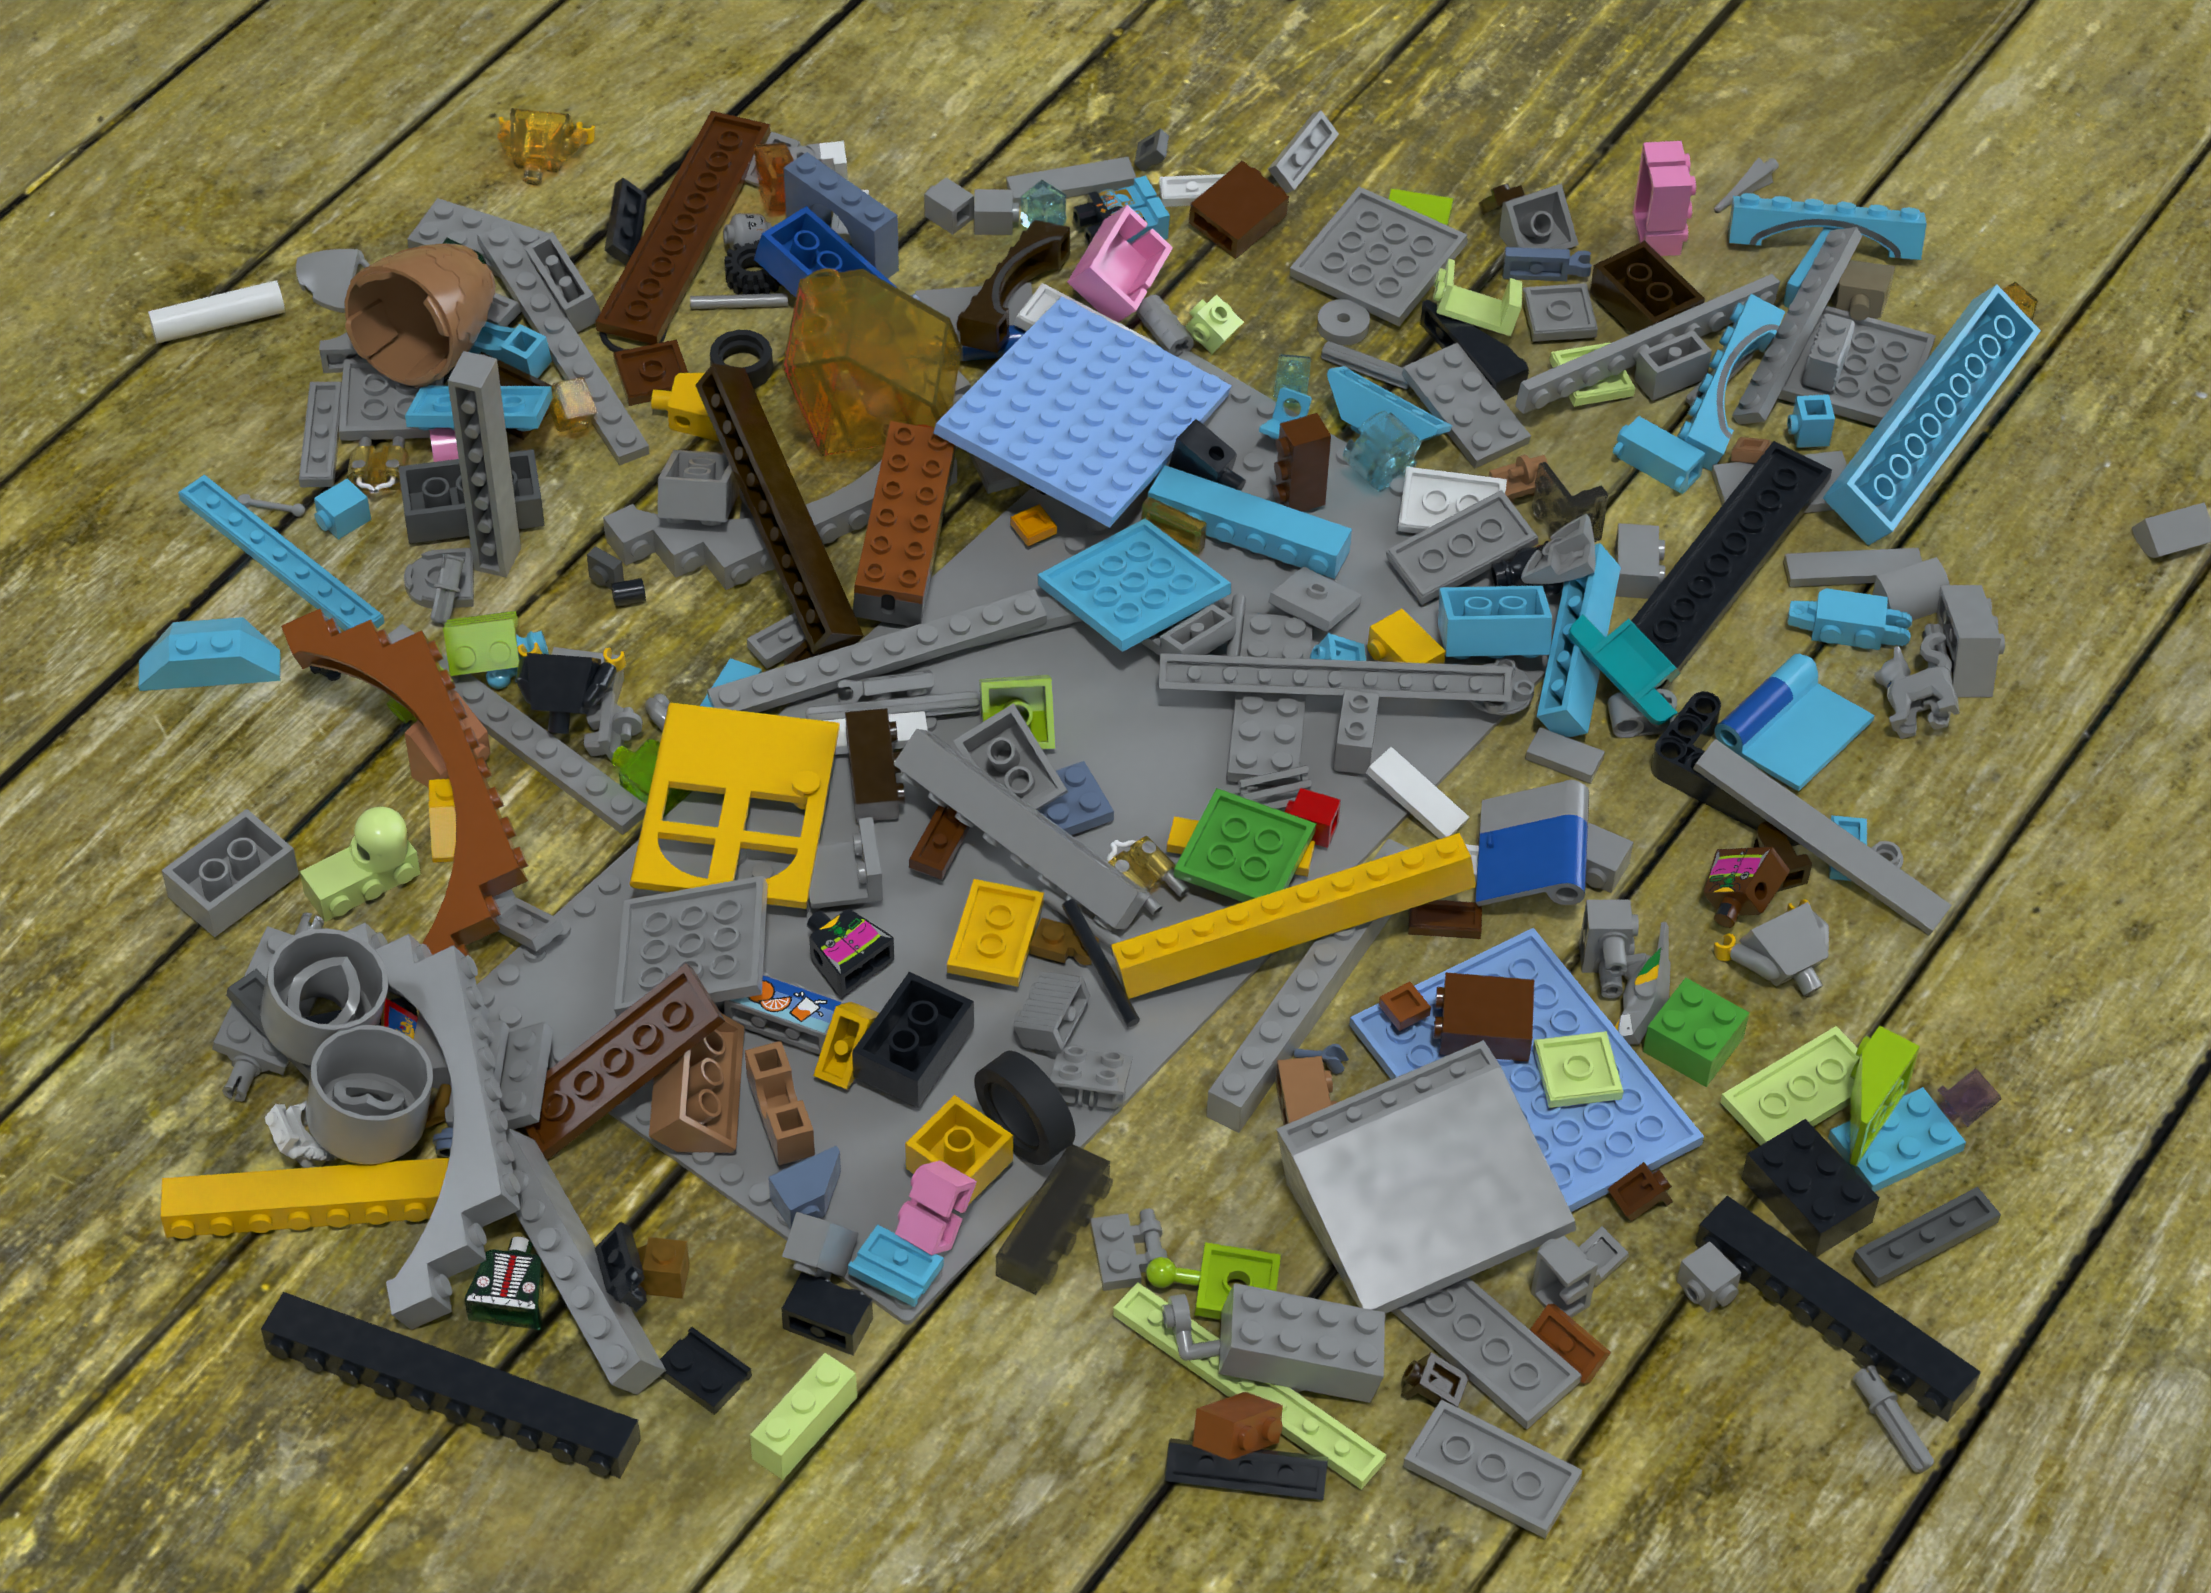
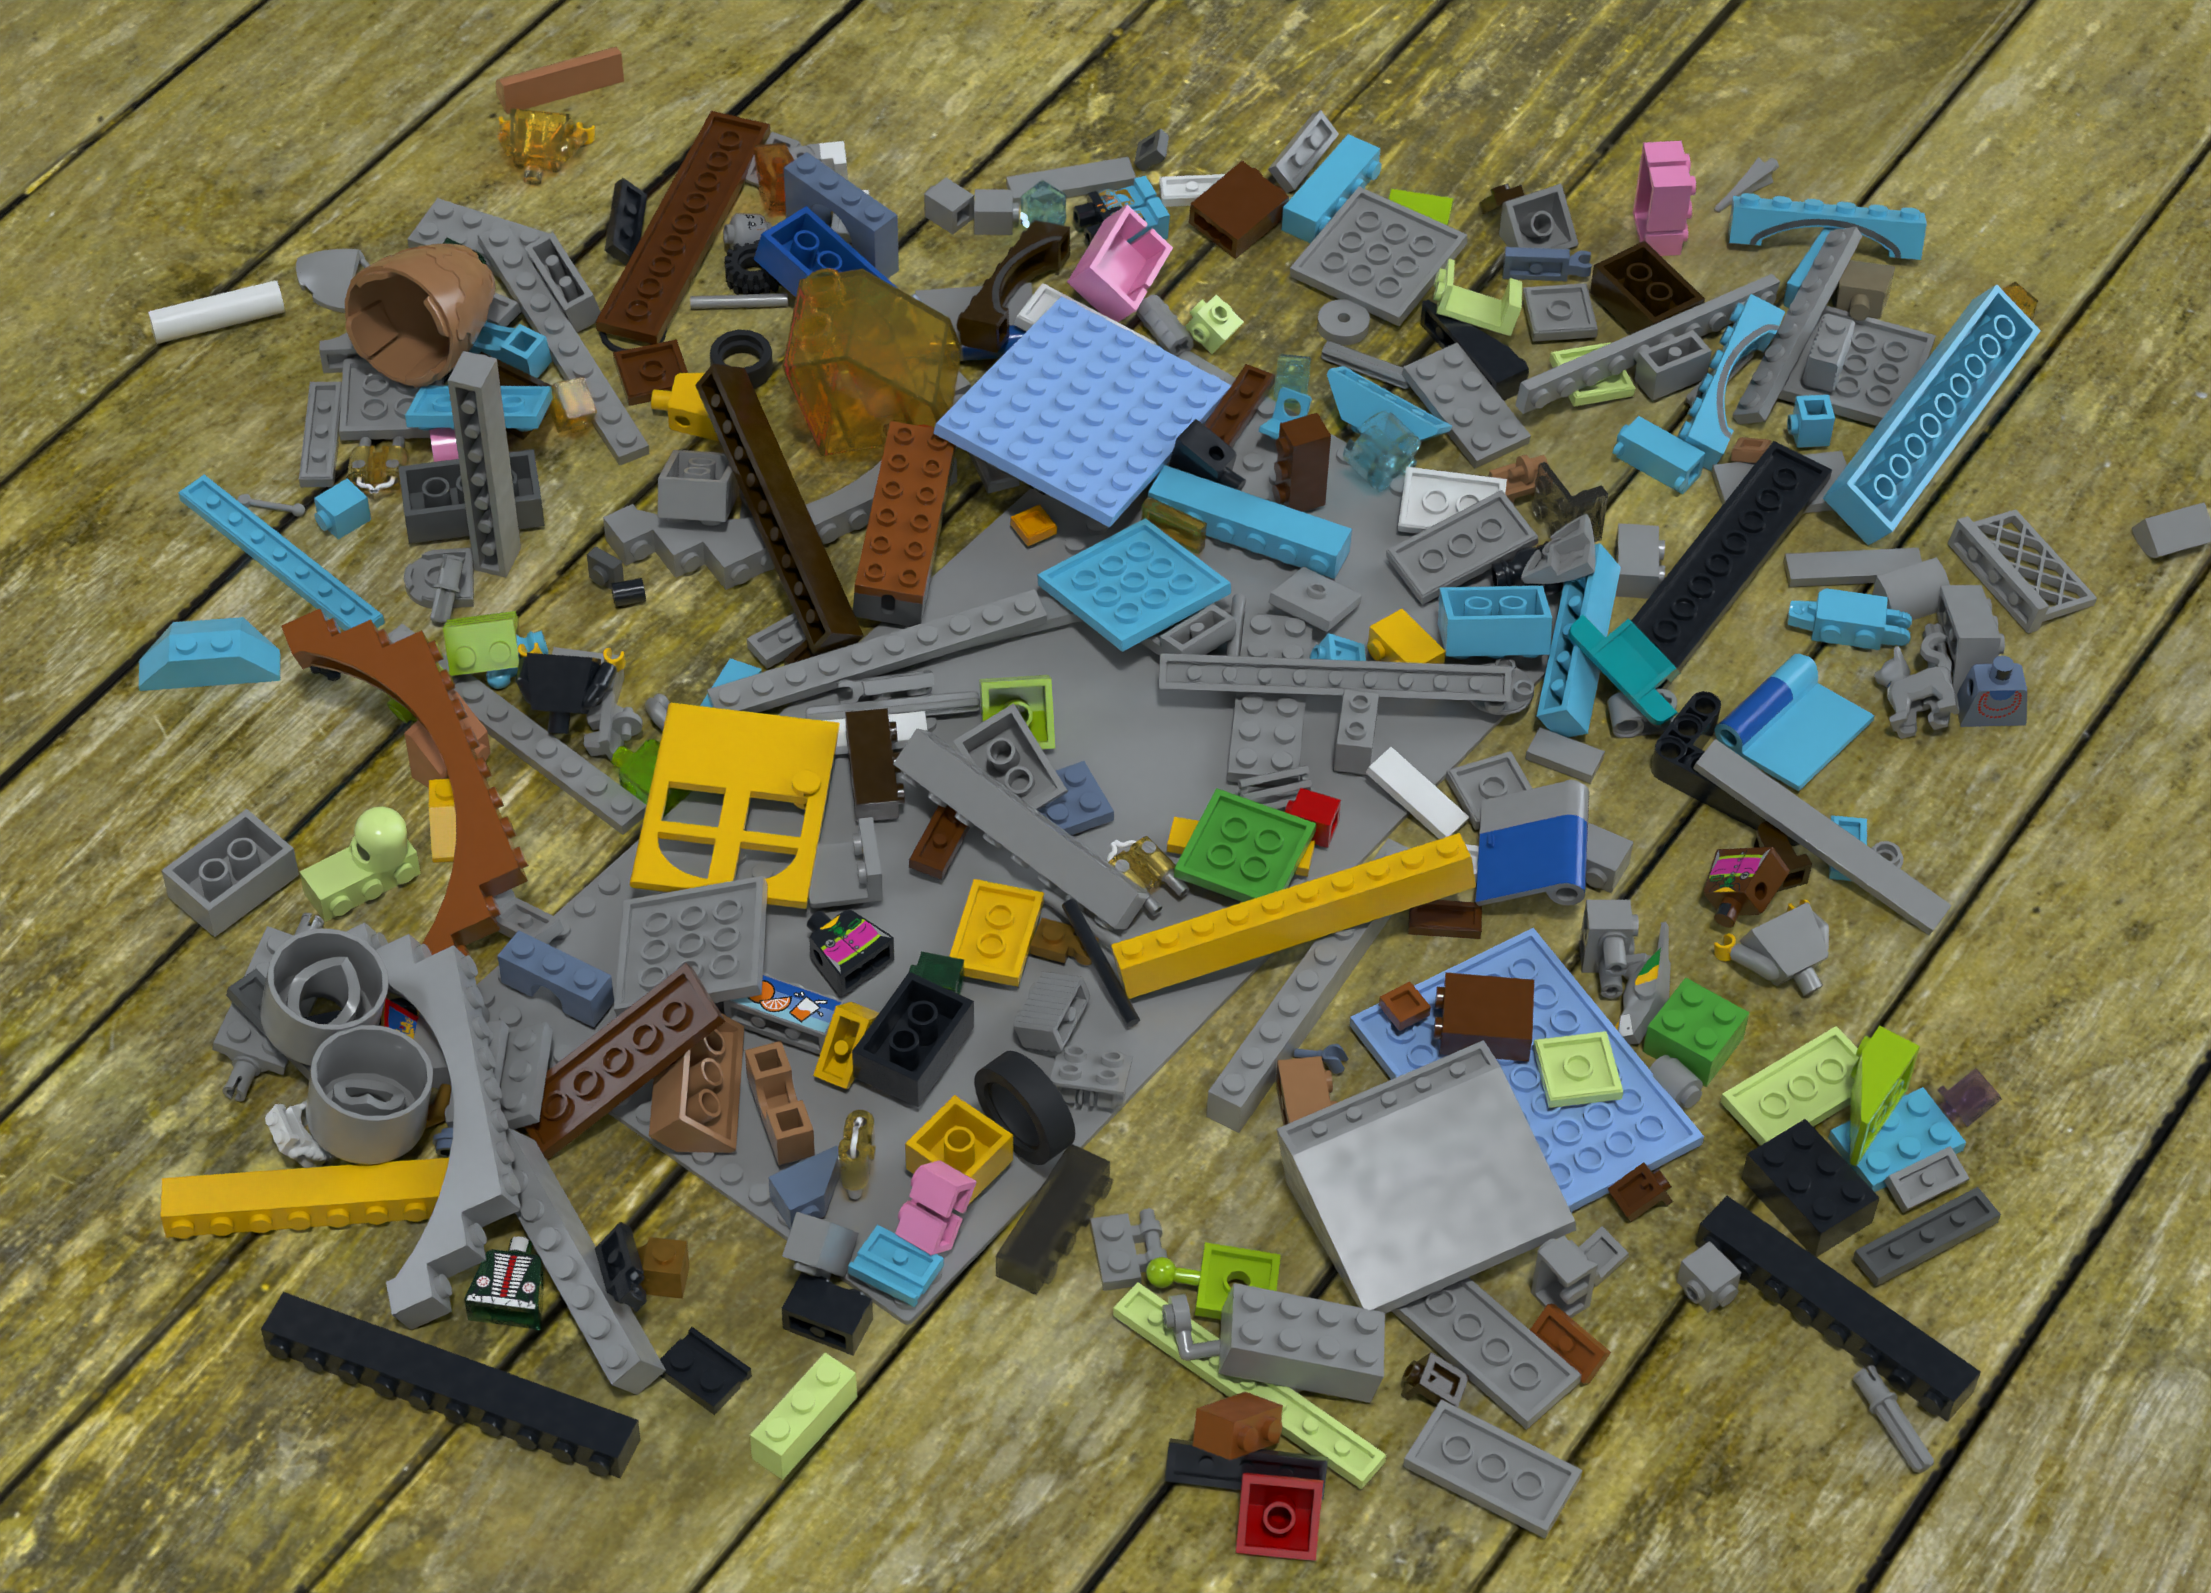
(560, 80): none -> nougat brick
(580, 987): none -> sand blue arch
(856, 1152): none -> clear yellow piece
(941, 970): none -> clear green brick
(1240, 403): none -> reddish brown tile
(1279, 1516): none -> red slope
(1330, 186): none -> medium azure brick
(1486, 780): none -> light grey plate
(1677, 1081): none -> light grey brick
(1926, 1179): none -> light grey plate
(1993, 695): none -> sand blue torso
(2006, 578): none -> light grey fence

